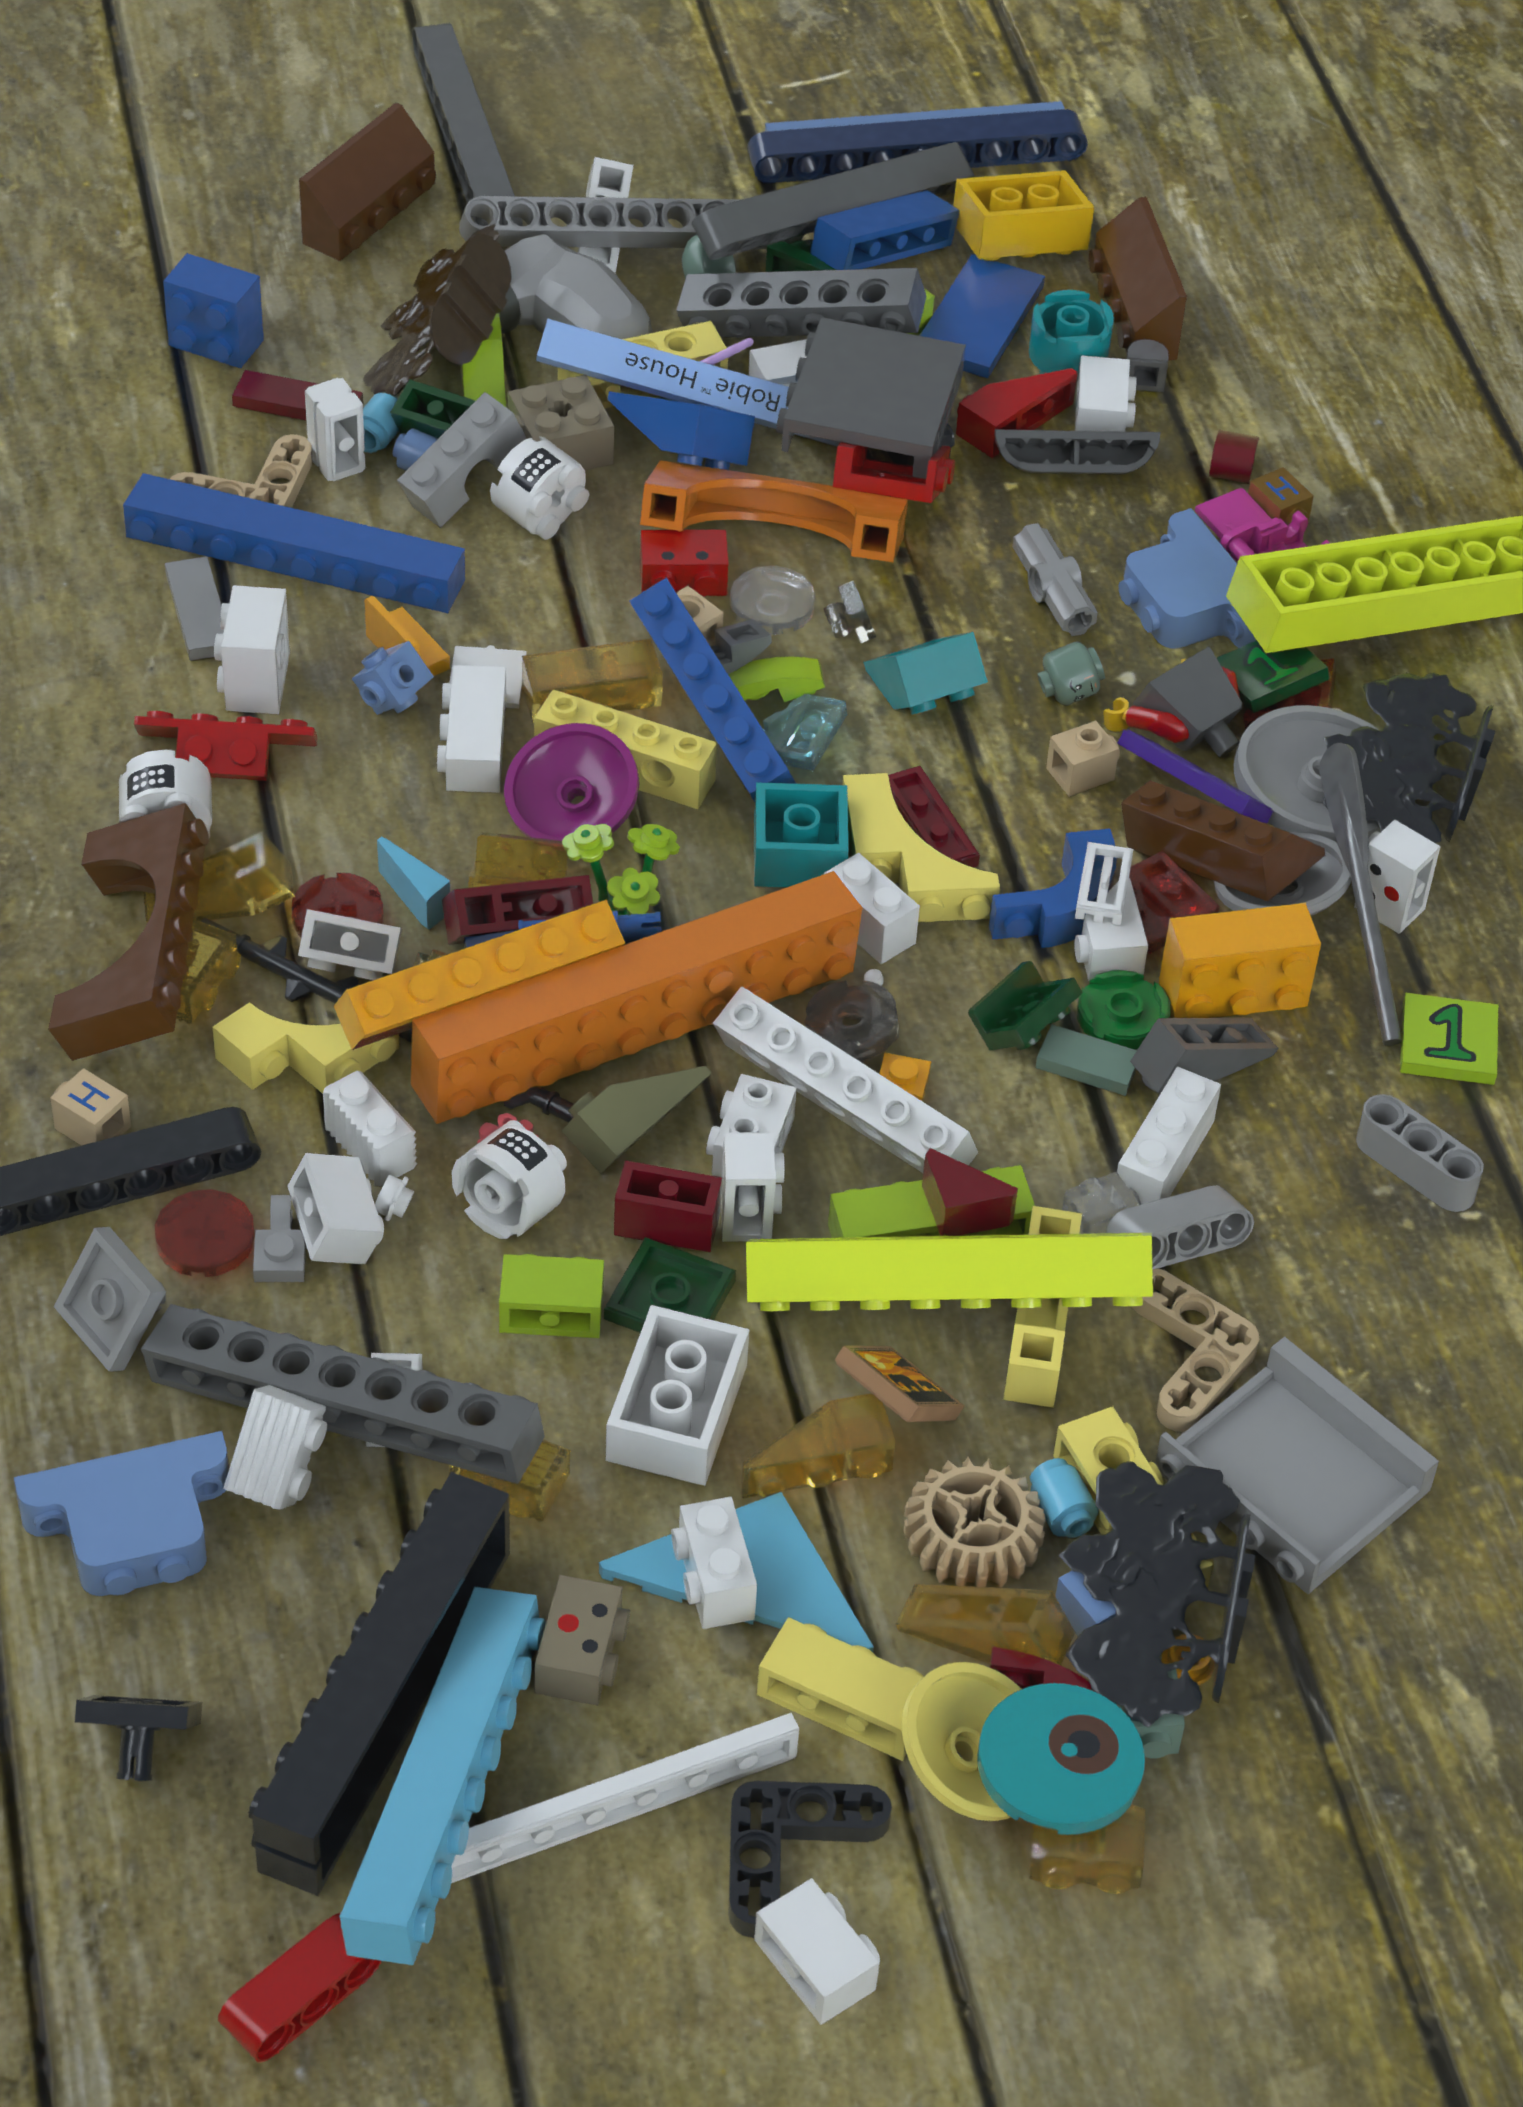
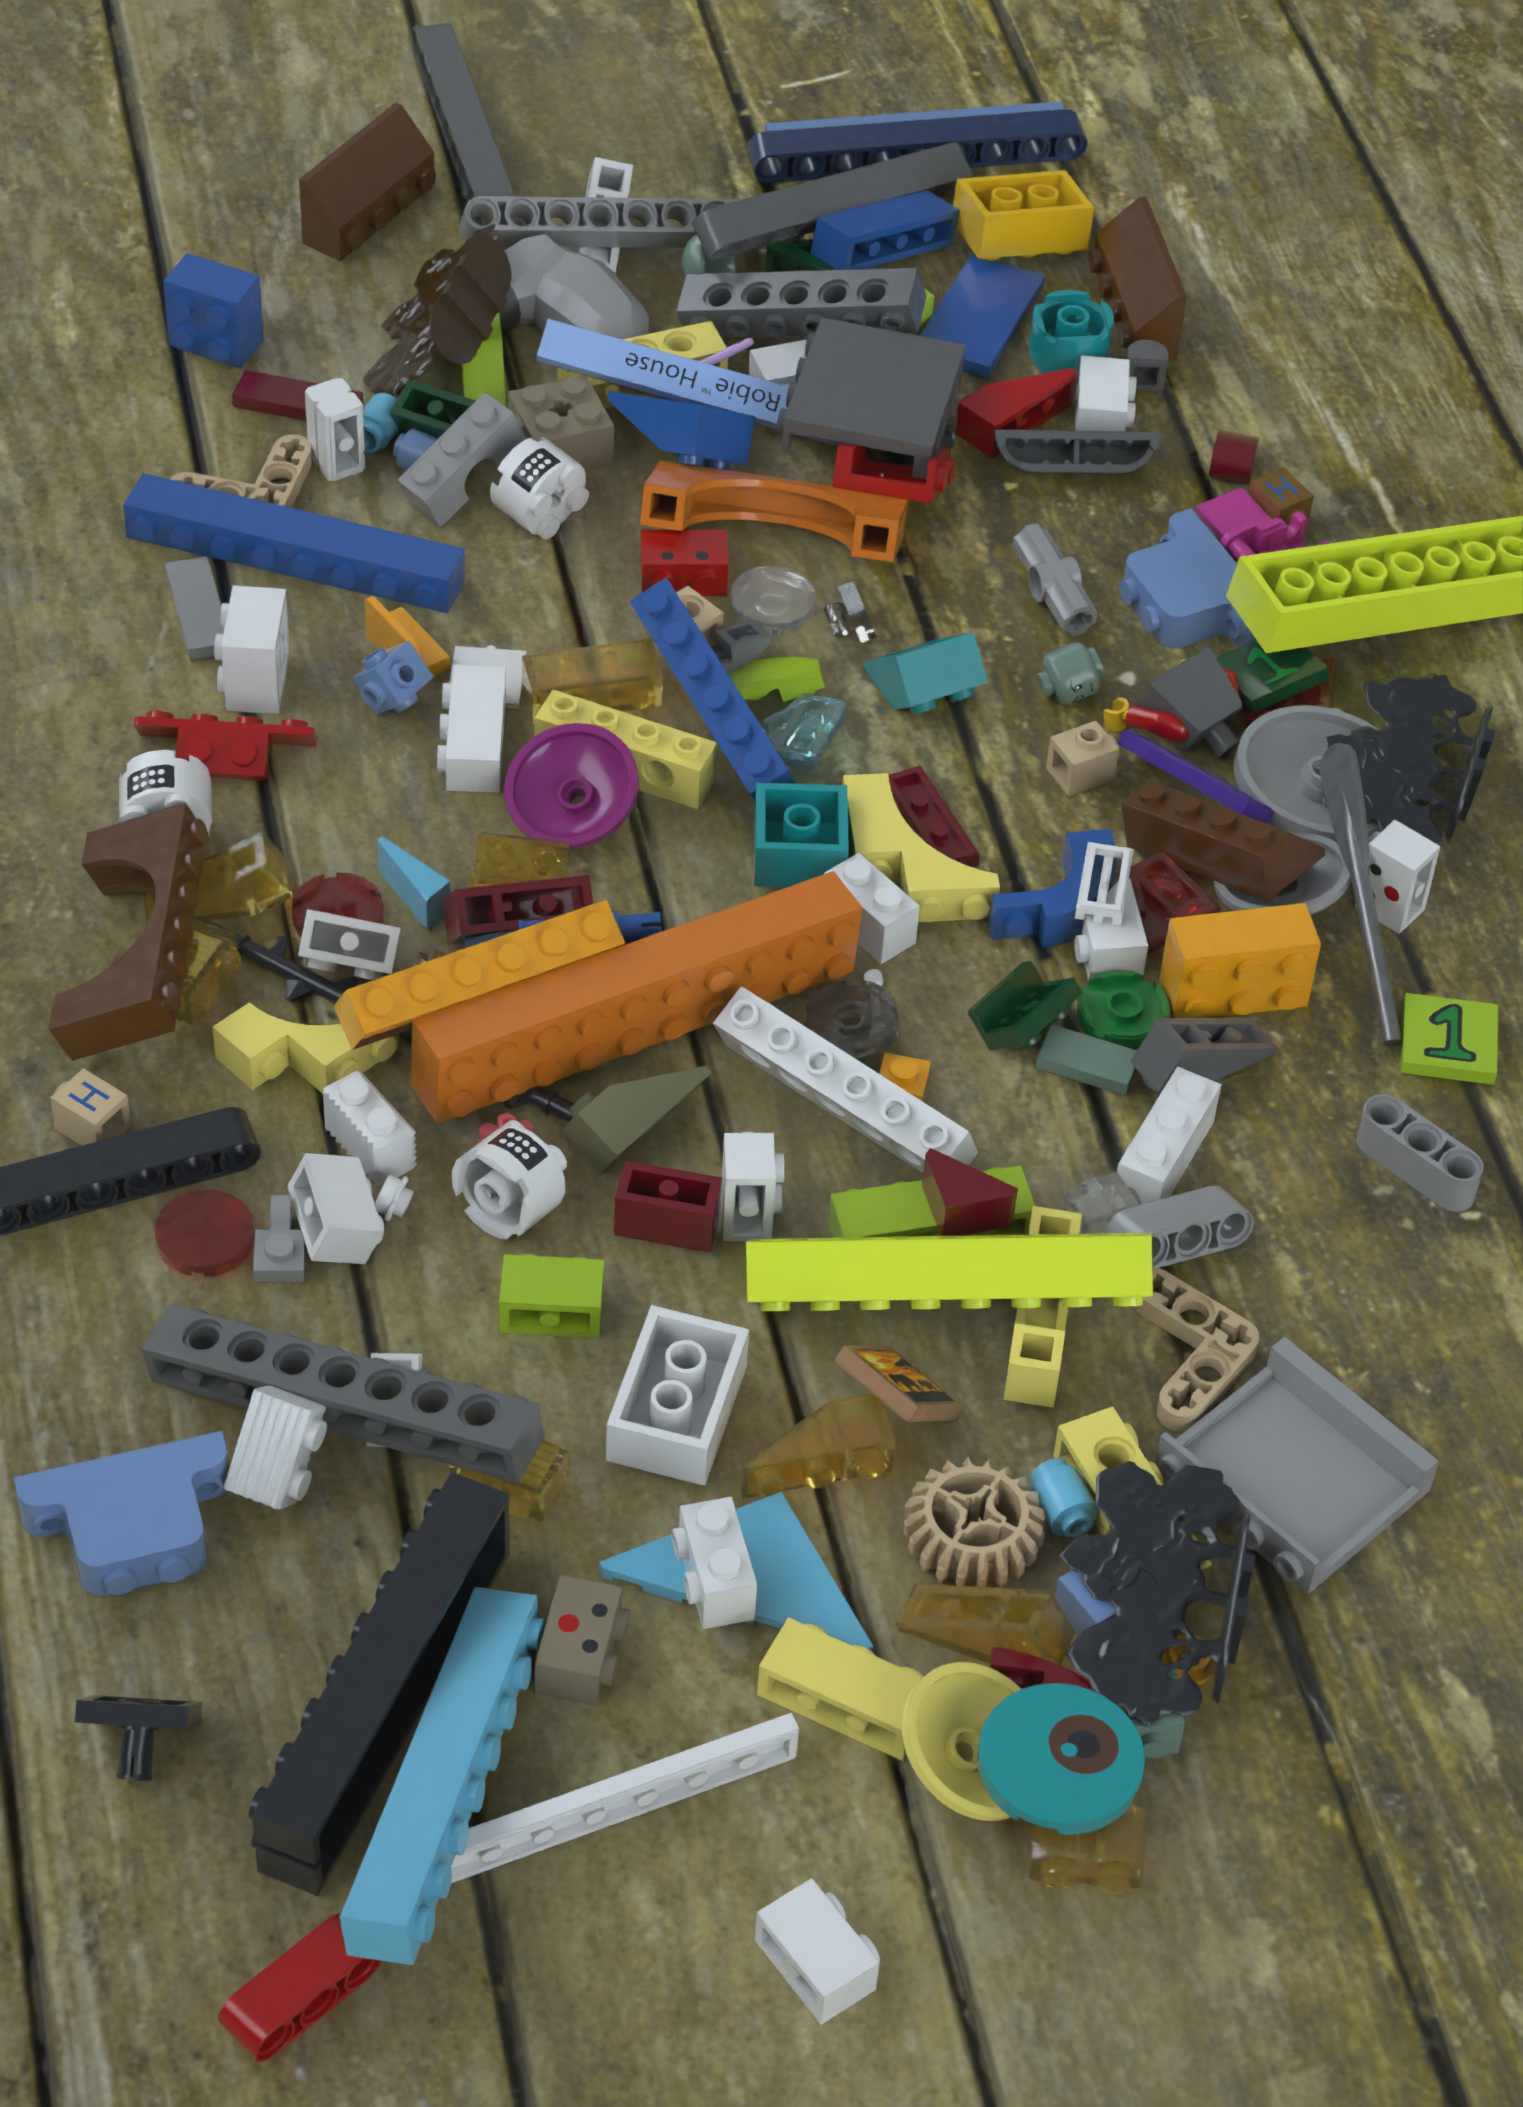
(110, 1299): light grey tile -> none
(632, 891): lime plant -> none
(668, 1280): dark green tile -> none
(753, 1107): white brick -> none
(782, 1822): black beam -> none

